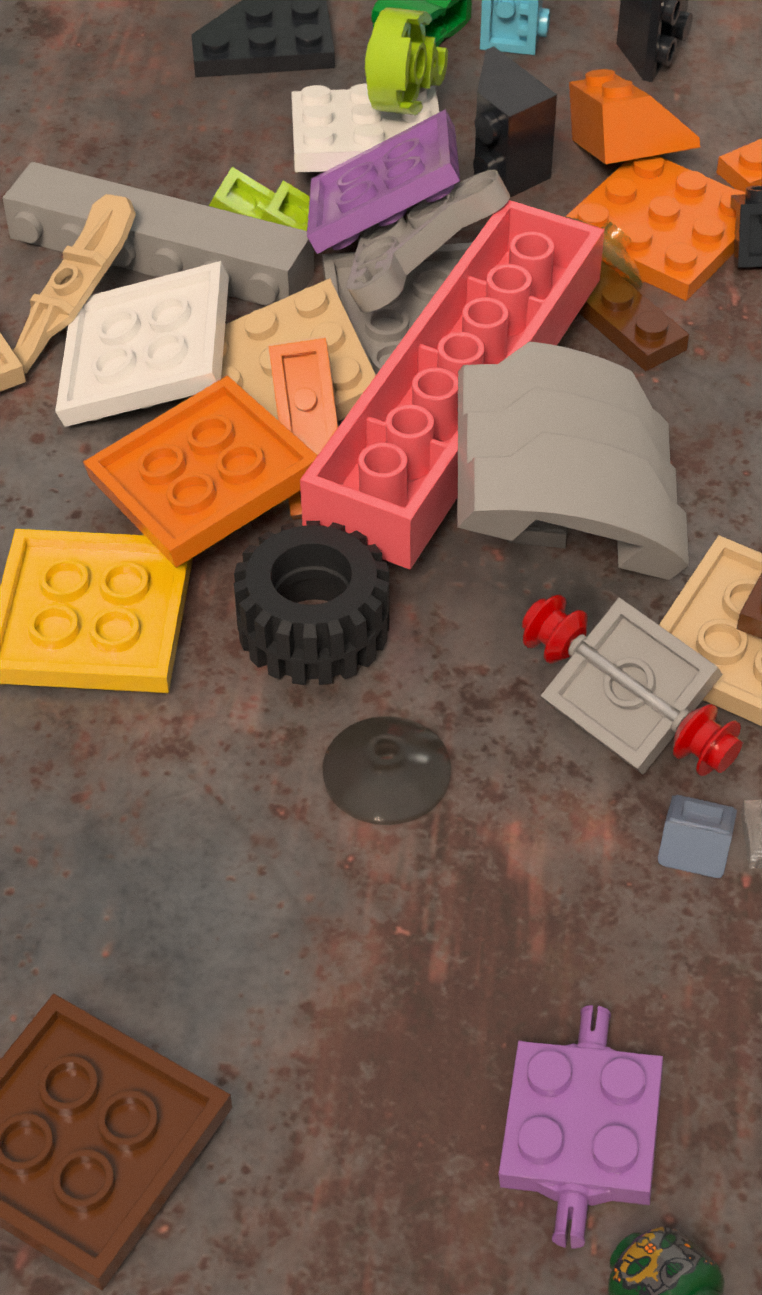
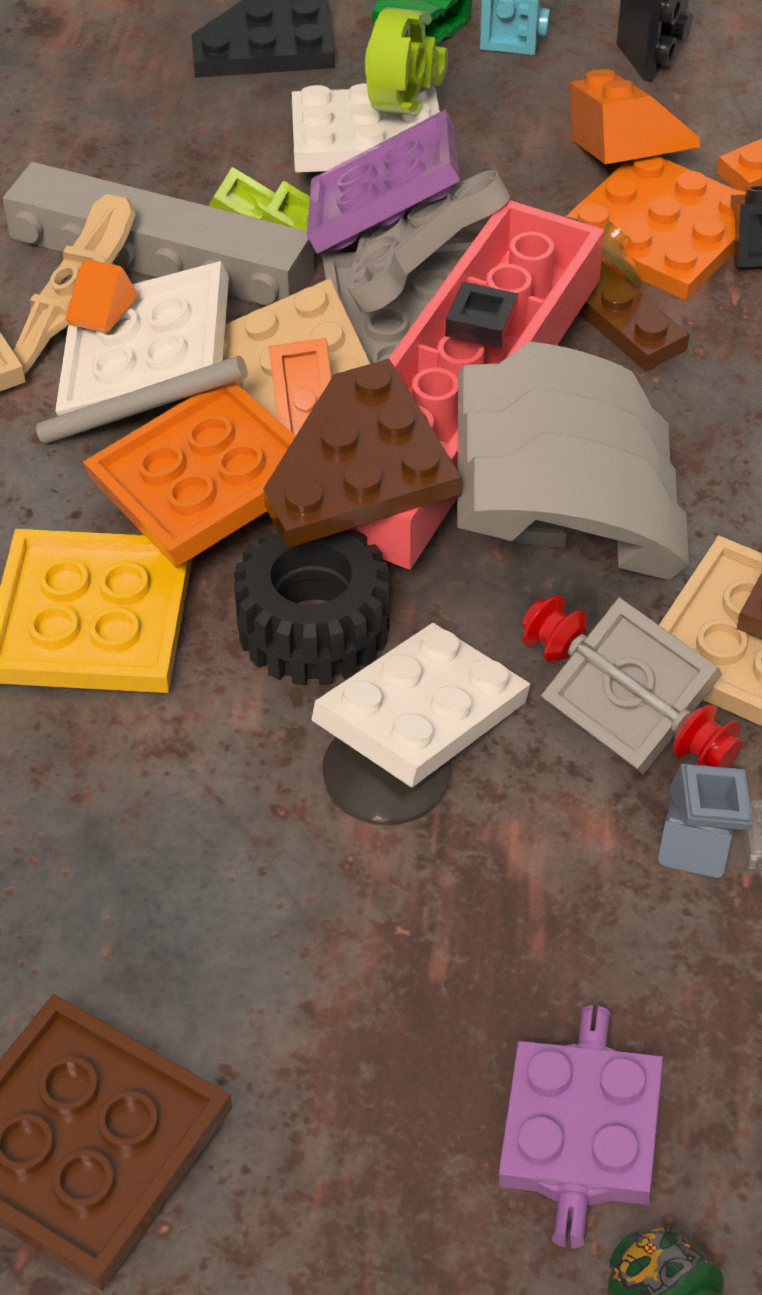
(100, 296): none -> orange slope
(142, 399): none -> light grey bar
(358, 459): none -> reddish brown plate
(420, 703): none -> white plate
(481, 314): none -> black plate
(513, 124): black slope -> none
(712, 797): none -> sand blue slope

